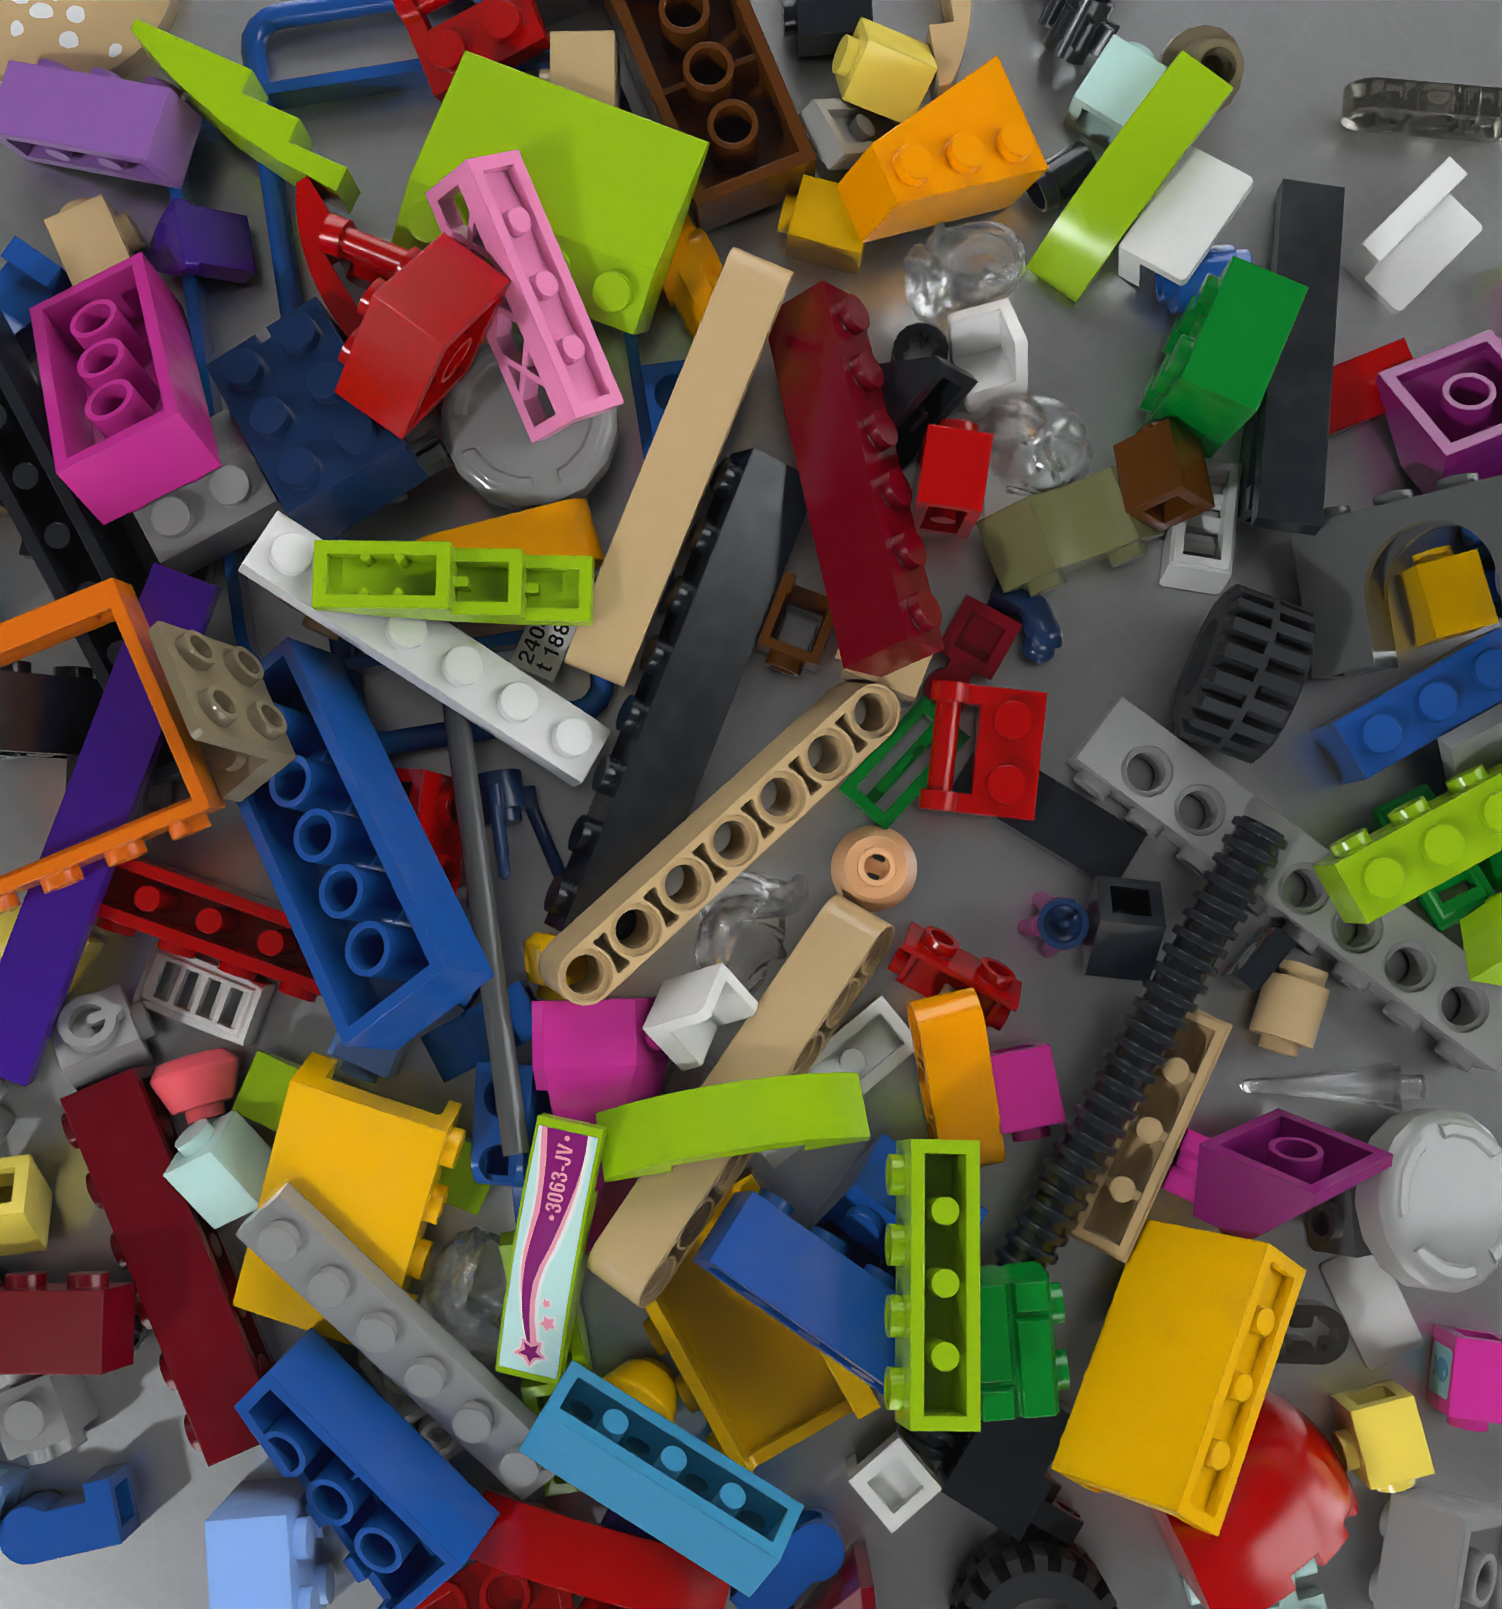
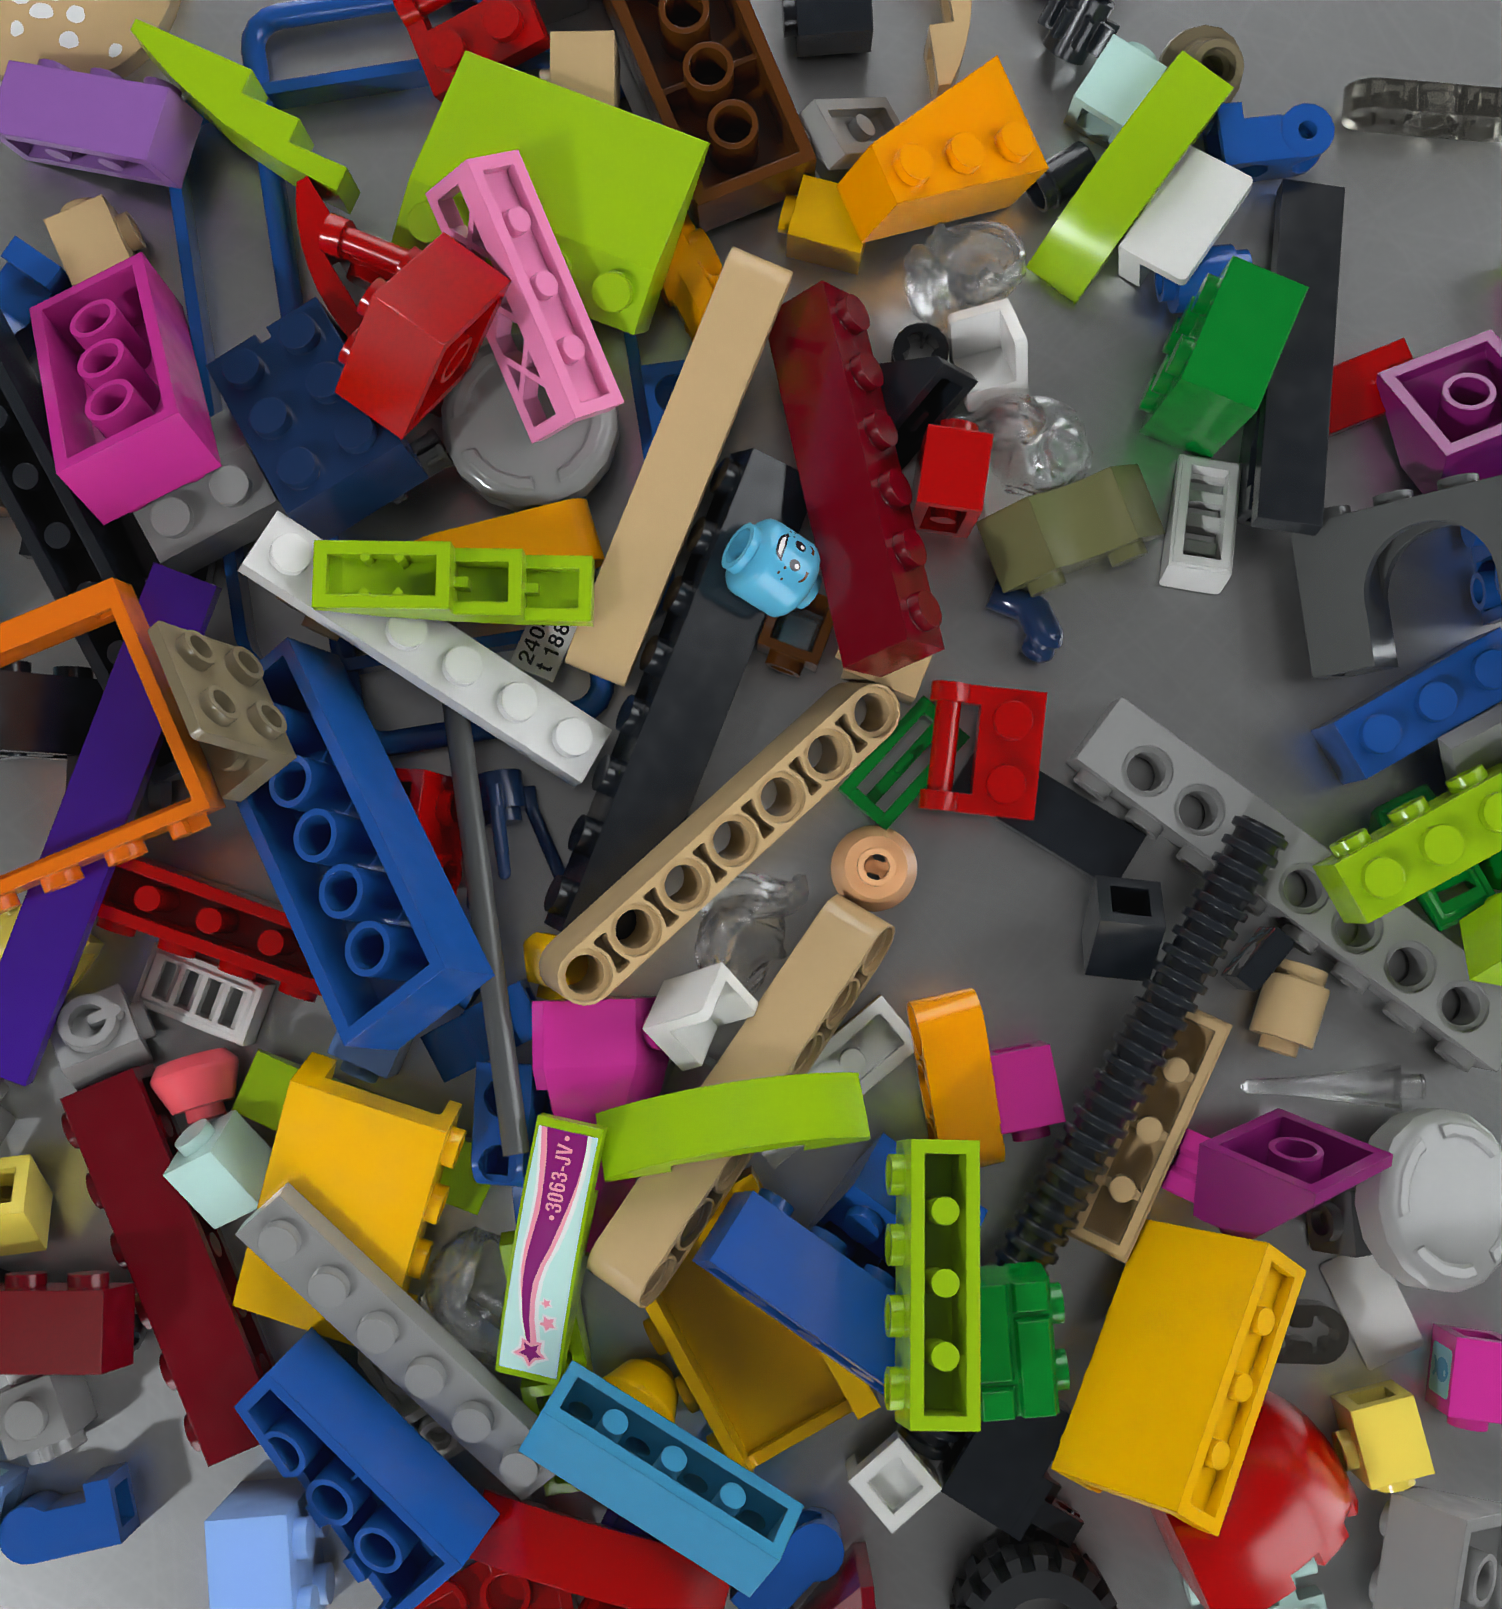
(202, 243): dark purple tile -> none
(772, 567): none -> medium azure head
(883, 70): light yellow brick -> none
(934, 958): red hinge -> none
(974, 642): dark red plate -> none
(1059, 923): dark blue piece -> none
(1163, 475): reddish brown brick -> none
(1244, 673): black tyre -> none
(1269, 144): none -> blue leg
(1415, 241): white panel -> none
(1445, 595): yellow brick -> none

